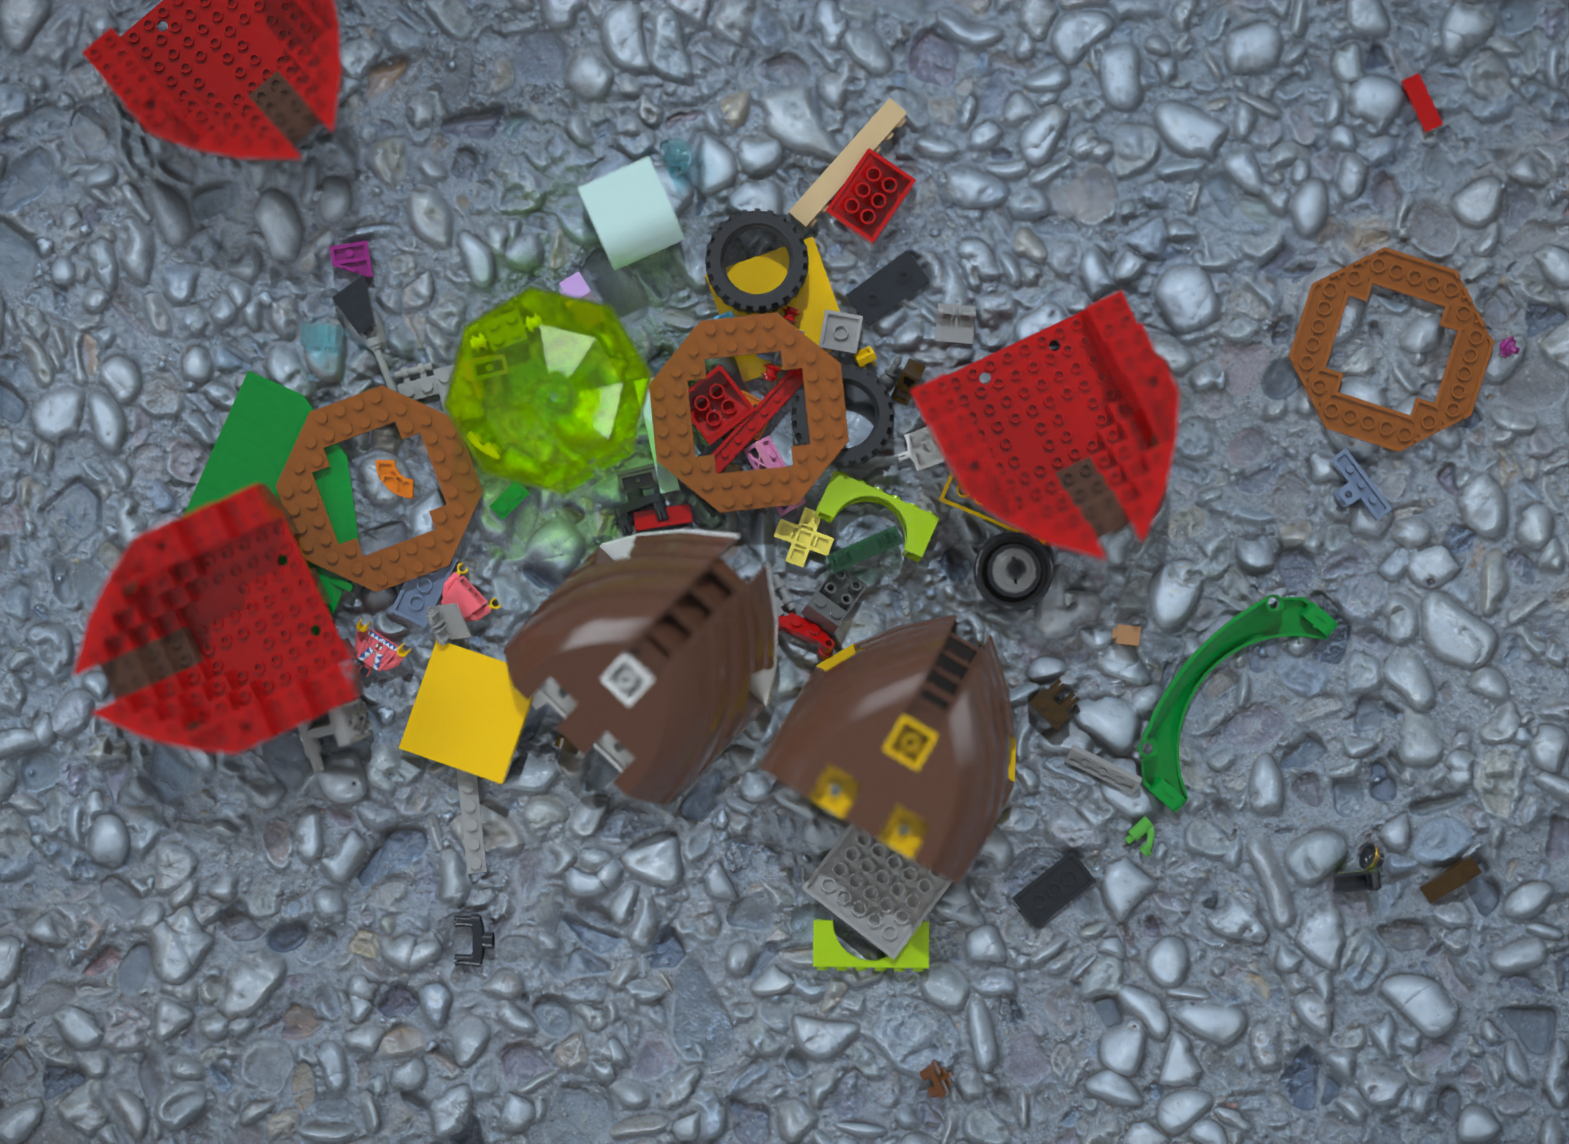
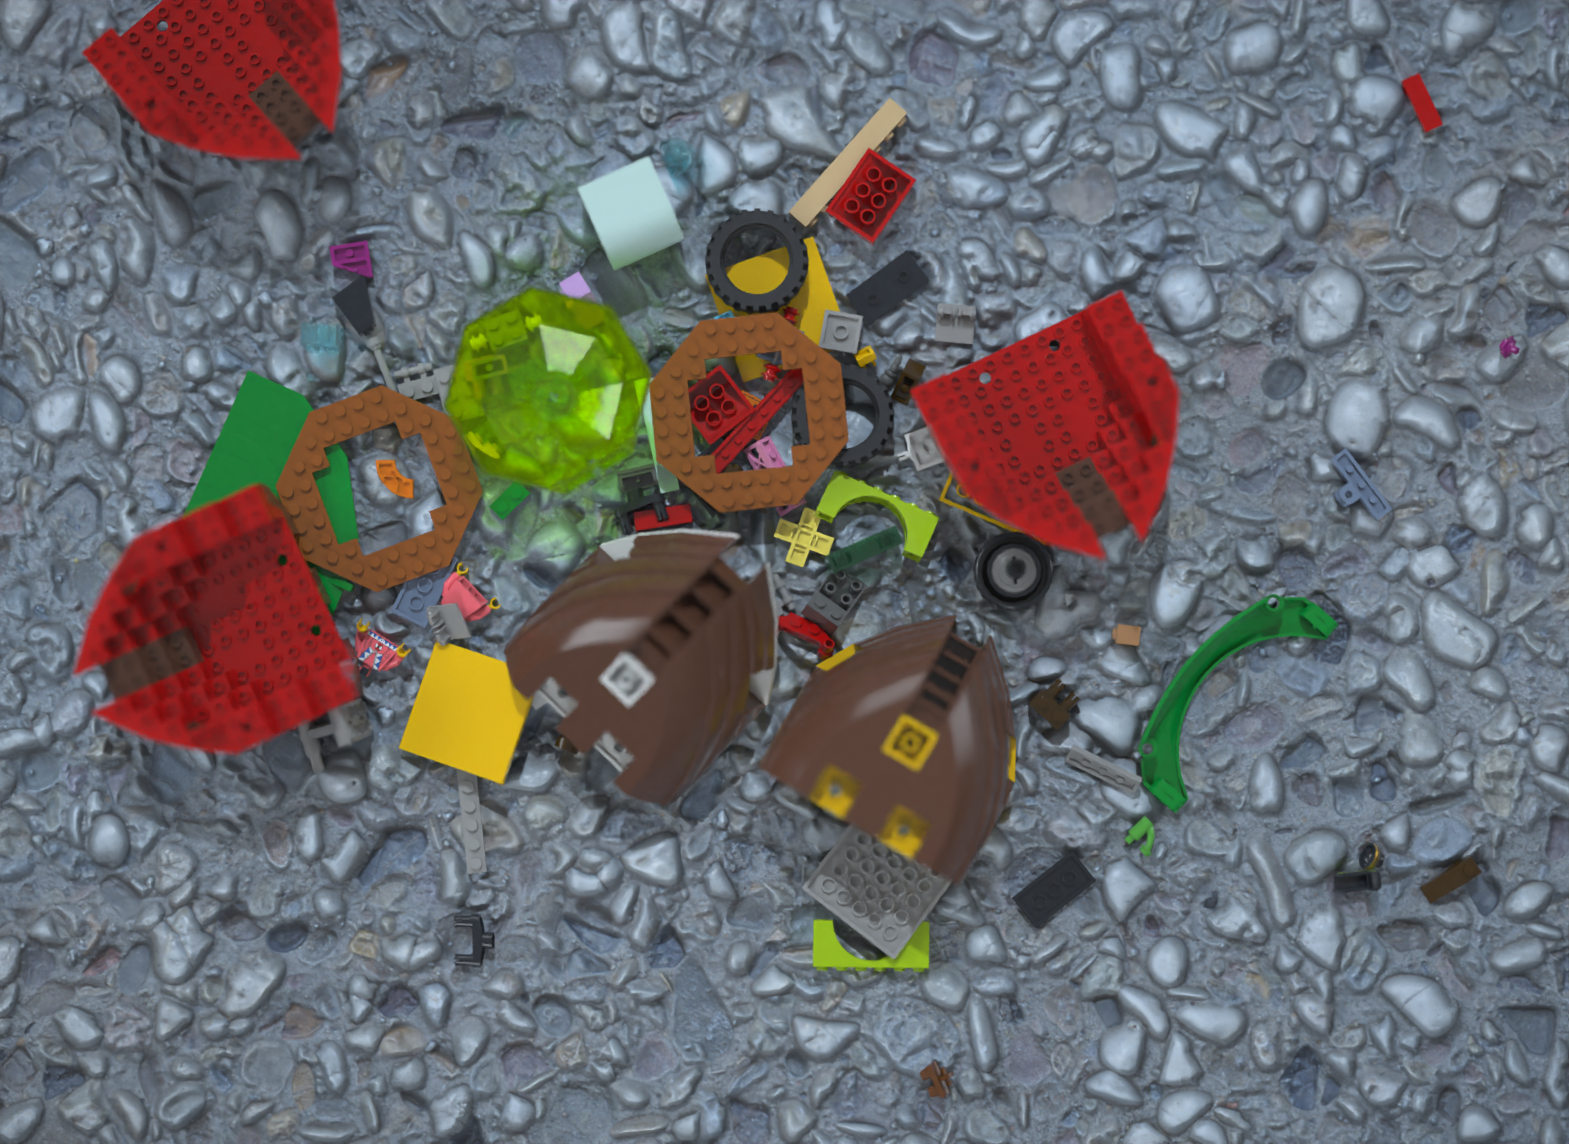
(1415, 279): dark orange plate -> none

